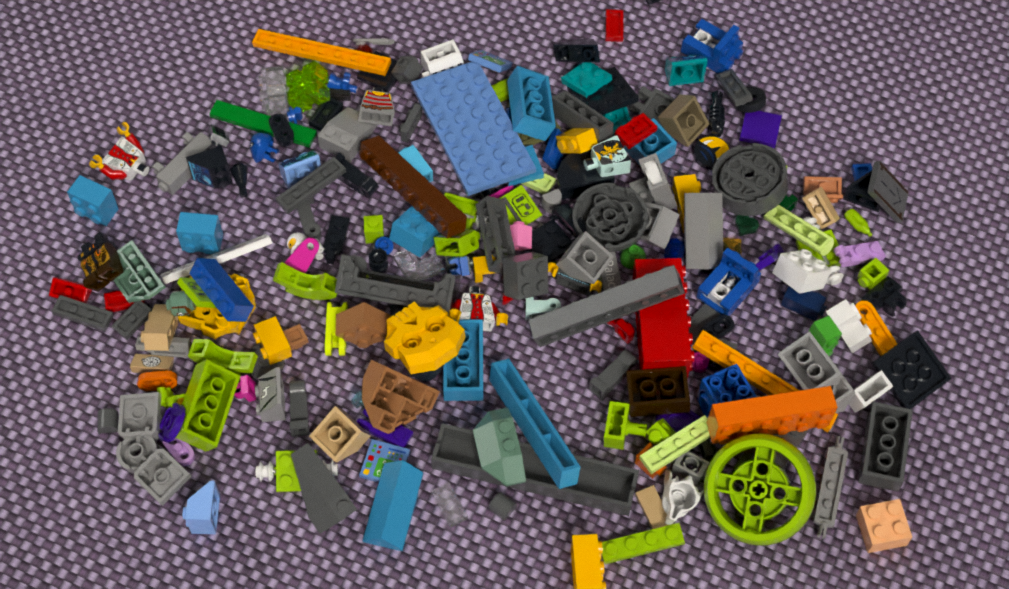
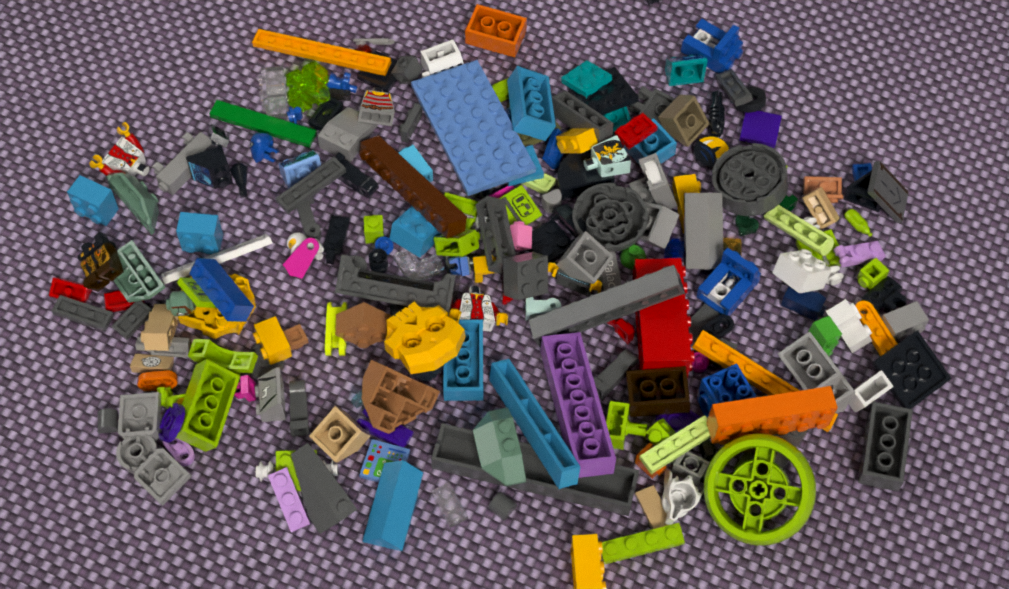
(136, 198): none -> sand green wedge
(203, 510): light blue slope -> none
(281, 128): black plate -> none
(289, 499): none -> lavender plate
(305, 285): lime arch -> none
(490, 61): medium blue tile -> none
(495, 30): none -> orange brick
(577, 51): black slope -> none
(577, 403): none -> medium lavender brick
(614, 25): red tile -> none
(769, 256): dark purple hinge -> none
(830, 487): light grey plate -> none
(883, 526): light nougat brick -> none
(905, 321): none -> light grey brick

